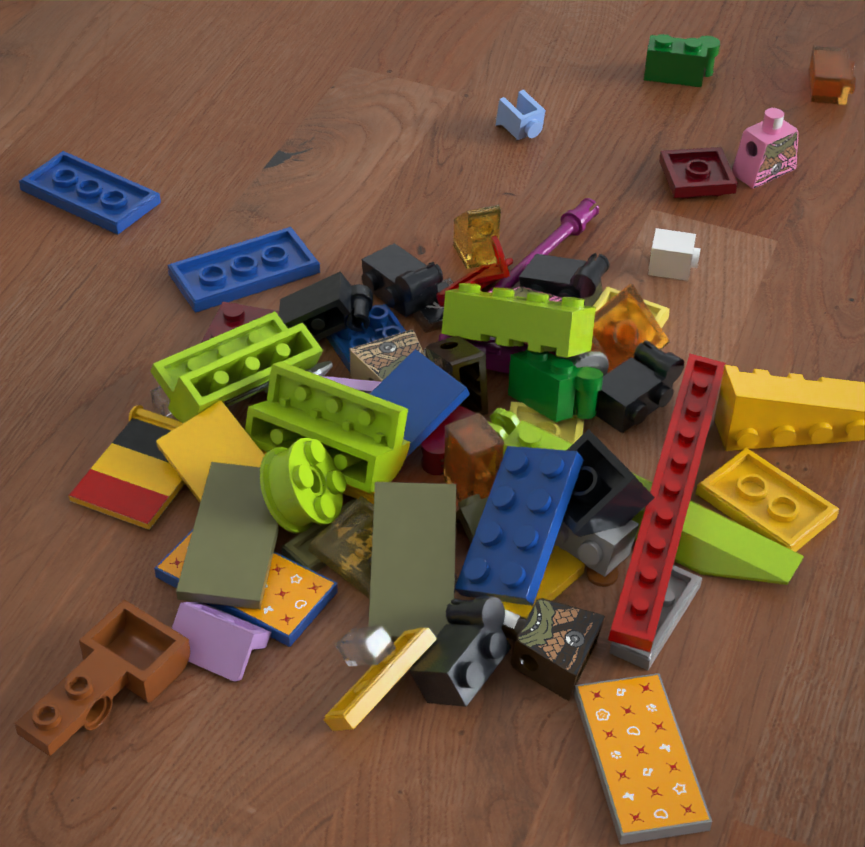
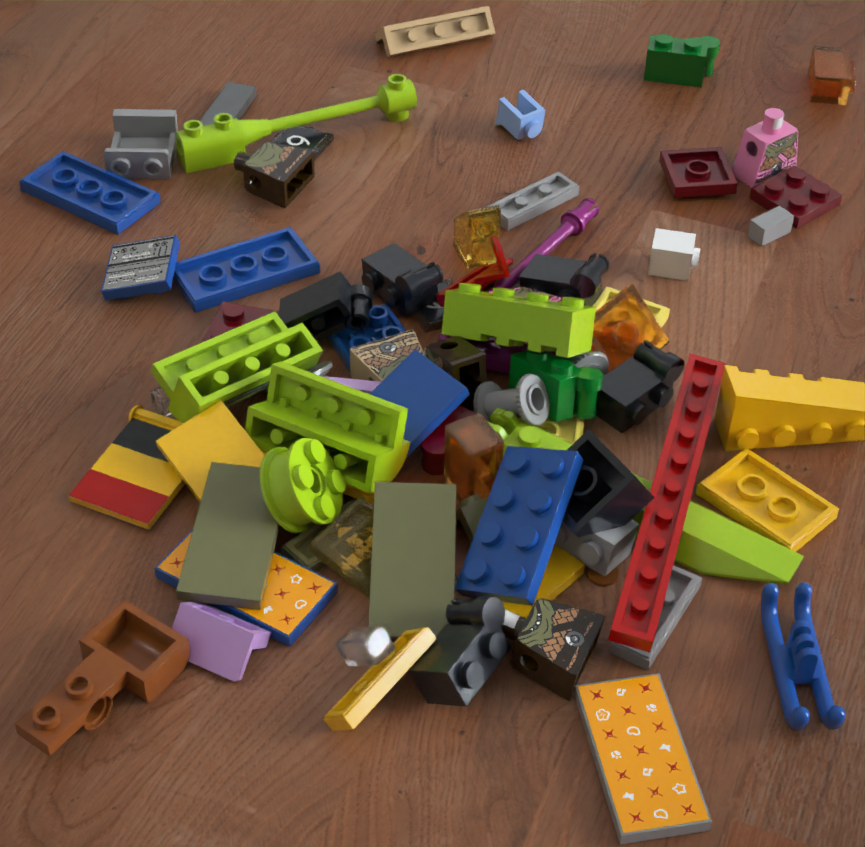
(140, 268): none -> tile
(142, 143): none -> light grey panel
(218, 143): none -> lime bar
(233, 99): none -> dark grey tile
(276, 171): none -> dark brown torso
(305, 138): none -> piece
(436, 31): none -> tan fence
(526, 400): none -> light grey hose
(535, 199): none -> light grey tile
(770, 226): none -> light grey piece
(796, 193): none -> dark red plate
(798, 660): none -> blue piece

